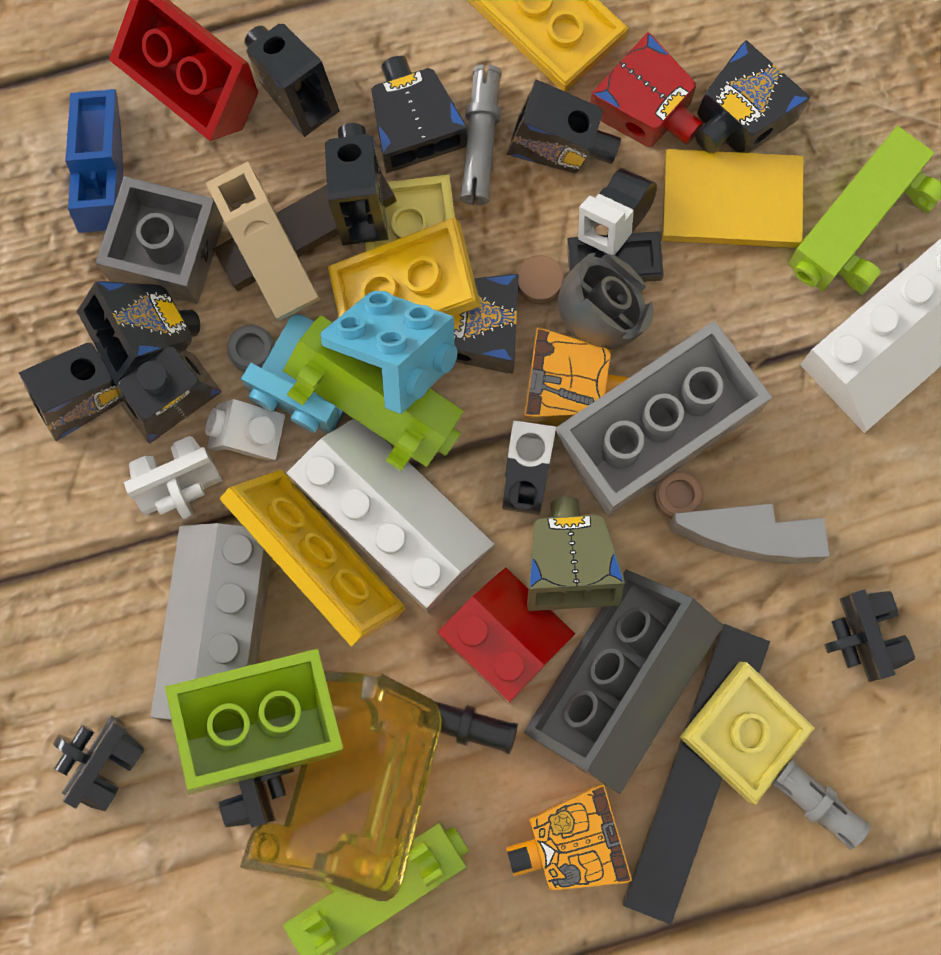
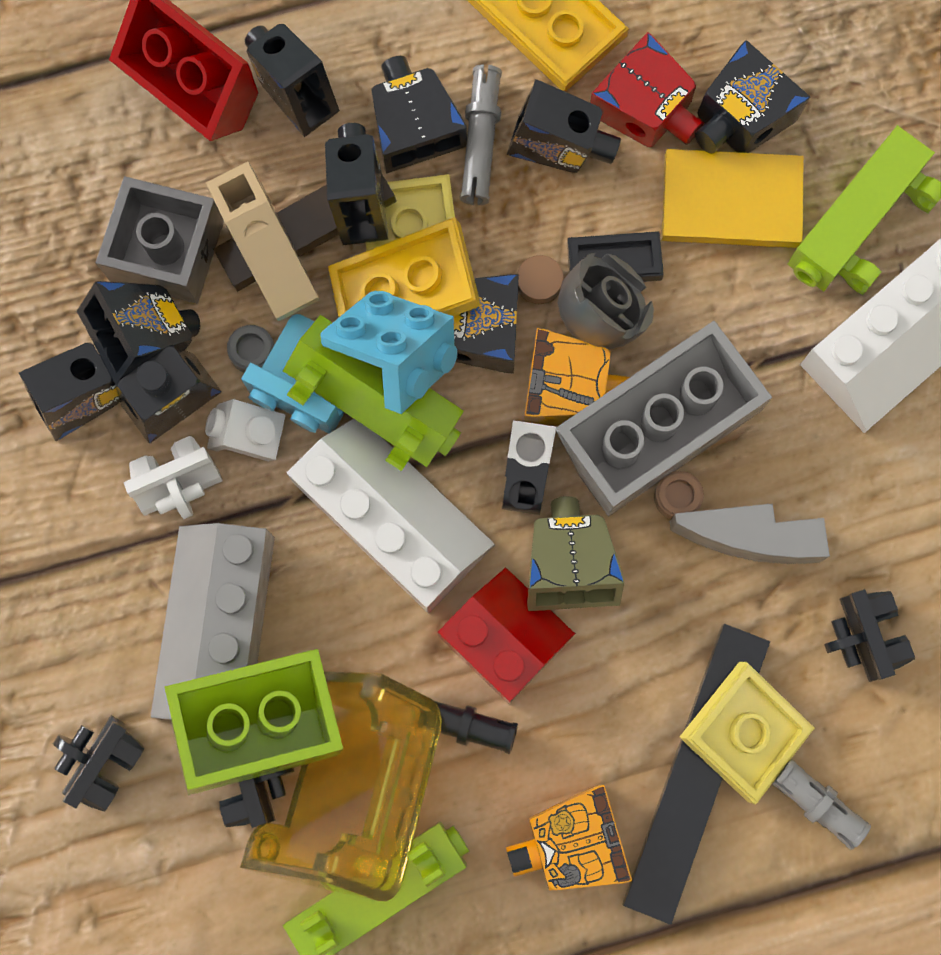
(93, 158): blue slope -> none
(314, 555): yellow tile -> none
(618, 207): leg -> none
(624, 680): dark grey slope -> none

